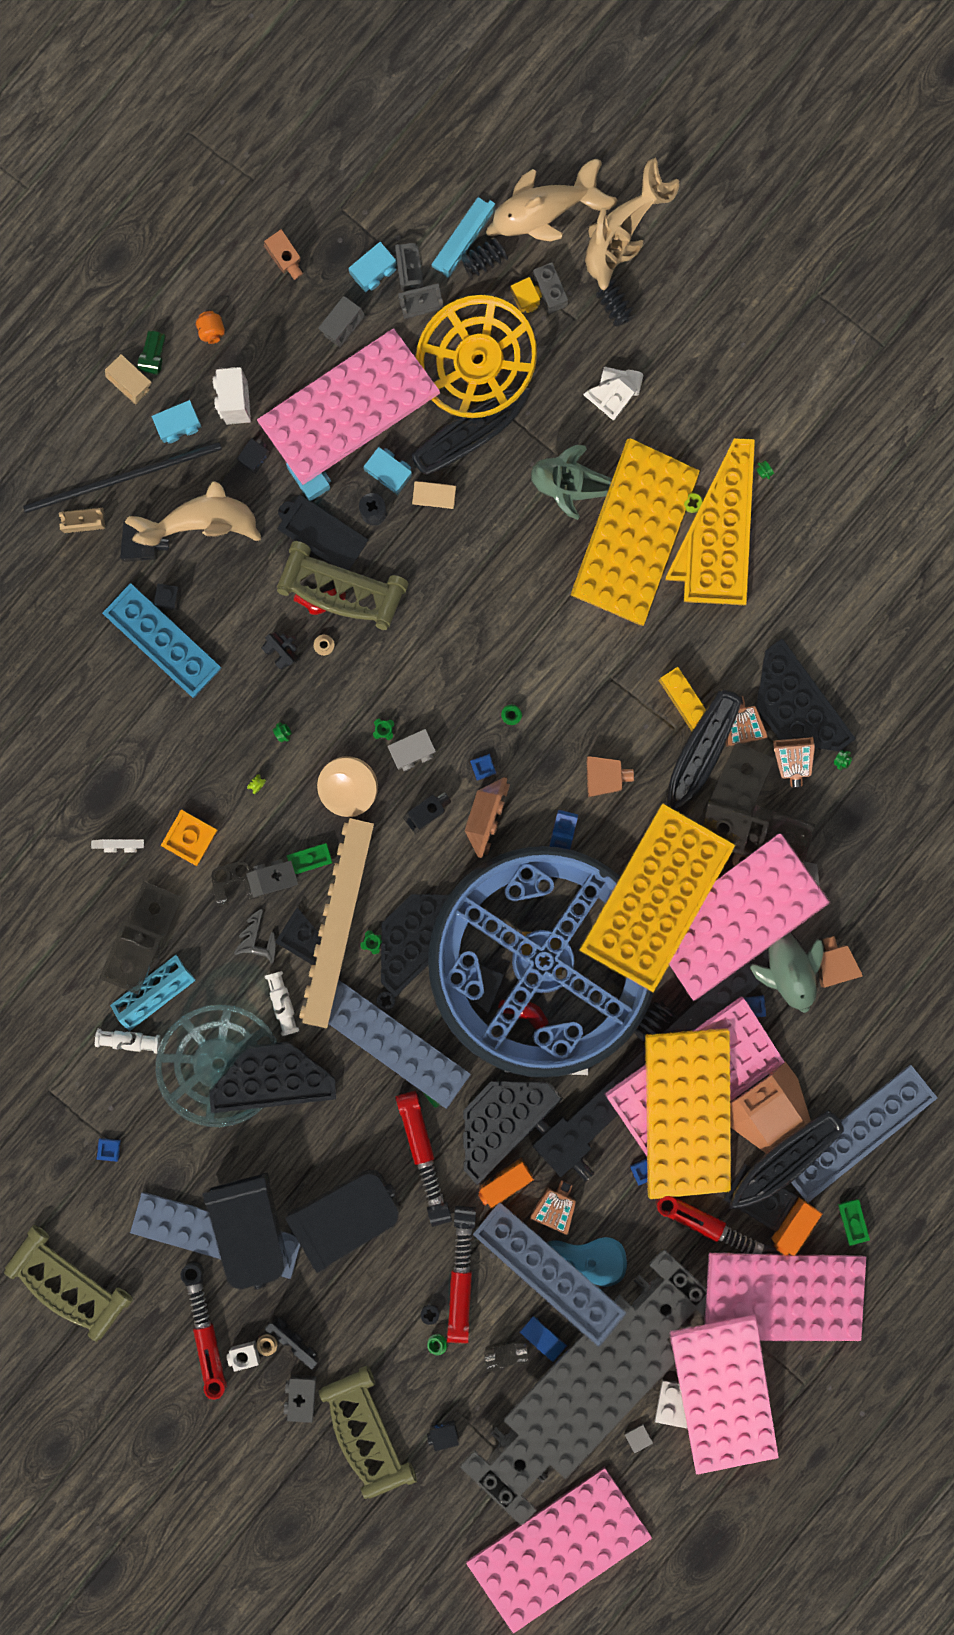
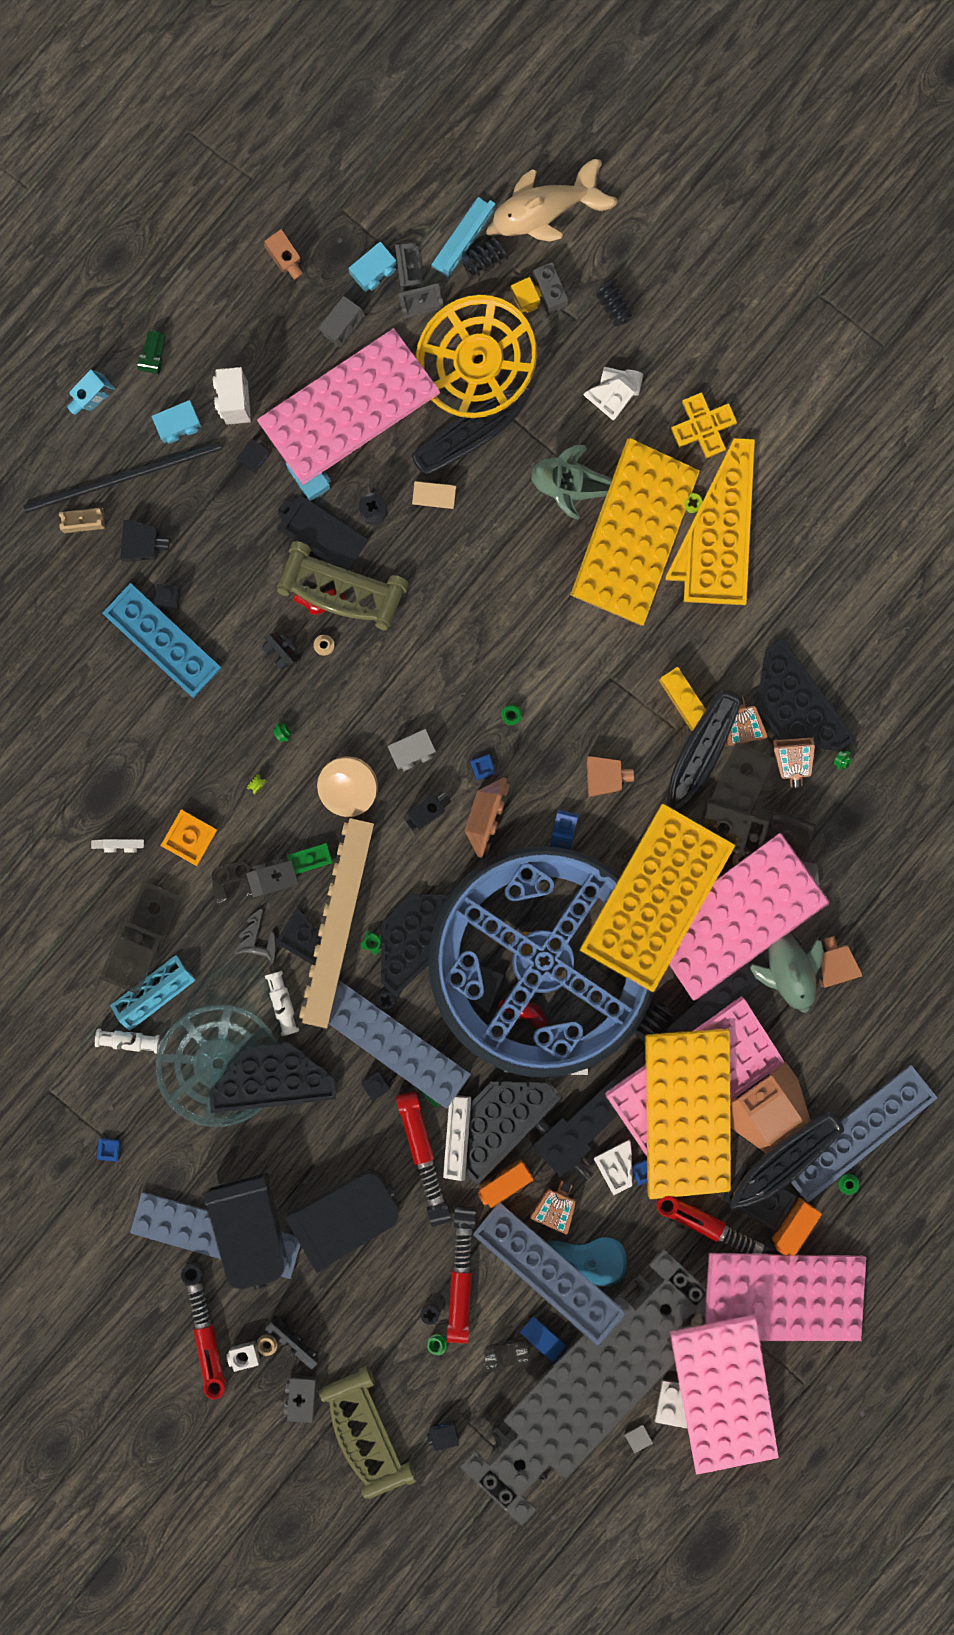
(90, 392): none -> medium azure torso
(106, 1306): olive piece -> none
(127, 379): tan hinge -> none
(210, 327): orange head -> none
(210, 512): tan animal -> none
(375, 1085): none -> black brick
(388, 470): medium azure brick -> none
(388, 725): green plate -> none
(457, 1138): none -> white tile
(558, 1550): bright pink plate -> none
(612, 233): tan animal -> none
(617, 1166): none -> white wing
(703, 425): none -> yellow plate
(757, 1005): blue tile -> none
(764, 470): green plate -> none
(842, 1184): none -> green plate
(853, 1222): green plate -> none

